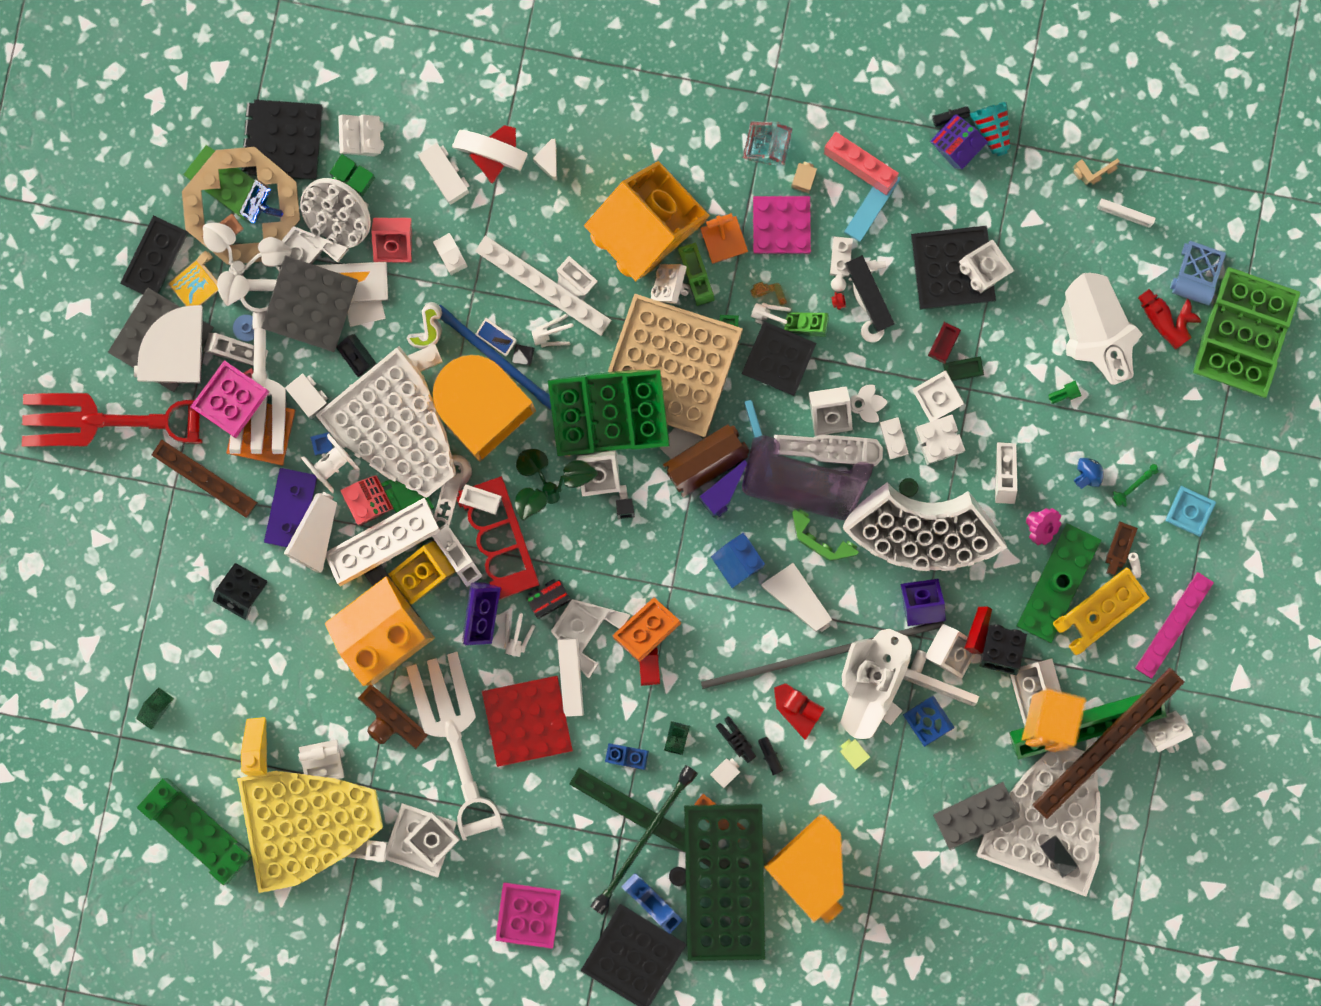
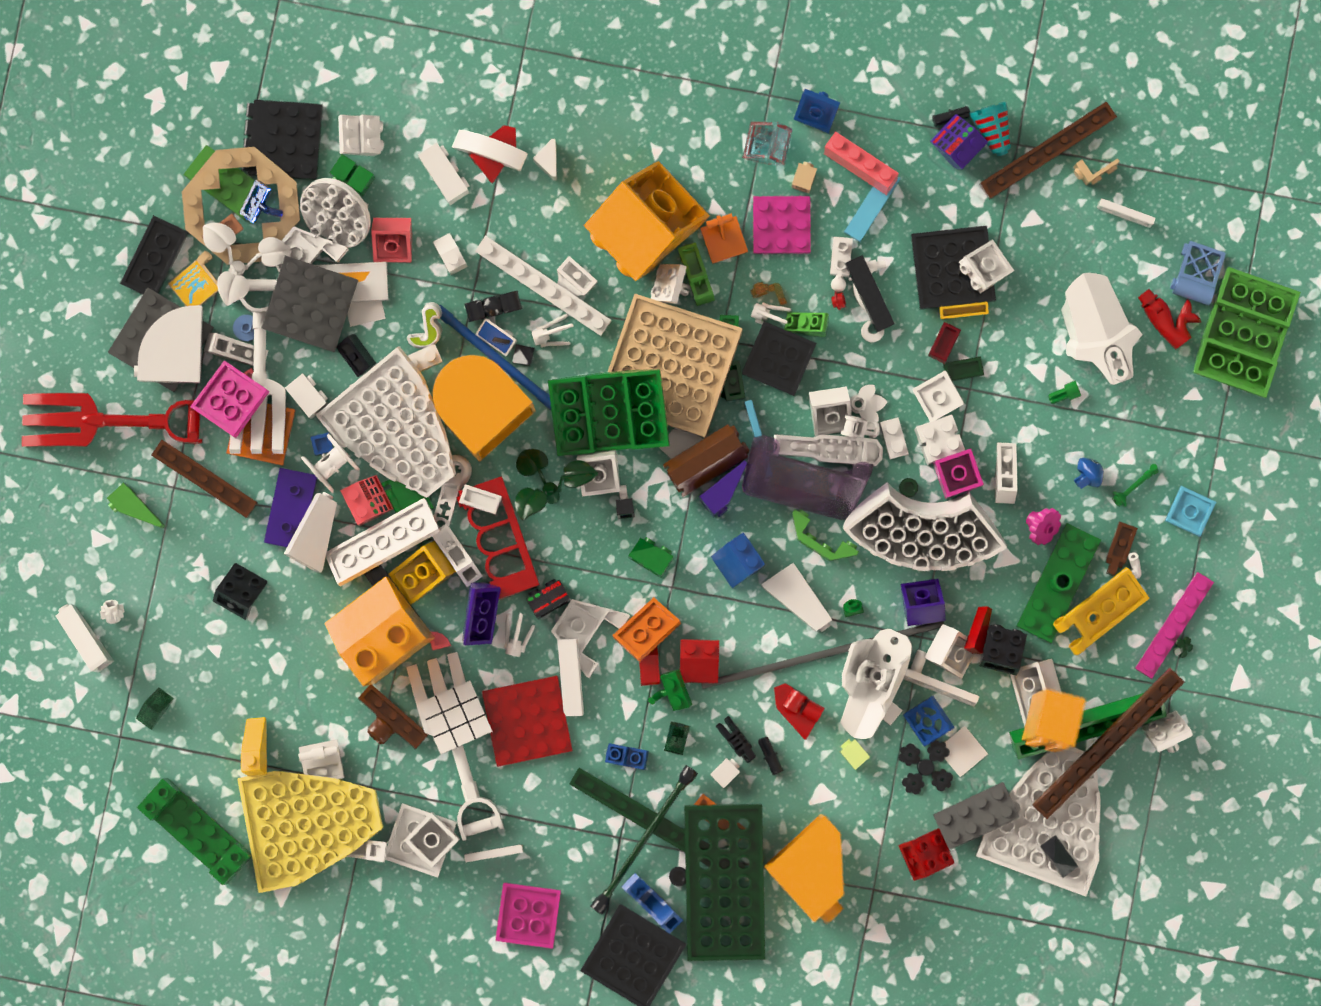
(84, 638): none -> white slope
(112, 611): none -> white gear
(128, 503): none -> bright green slope
(439, 642): none -> coral tile
(455, 717): none -> white piece
(493, 306): none -> black piece
(494, 853): none -> white tile
(651, 557): none -> green slope
(674, 689): none -> green plate
(699, 661): none -> red slope
(733, 386): none -> dark green slope
(817, 110): none -> blue tile
(852, 607): none -> green plate
(859, 427): none -> white connector
(925, 767): none -> black plant
(926, 854): none -> red bracket
(958, 473): none -> dark pink brick
(963, 310): none -> yellow piece
(964, 751): none -> white sticker
(1048, 150): none -> reddish brown plate
(1183, 646): none -> dark green plant

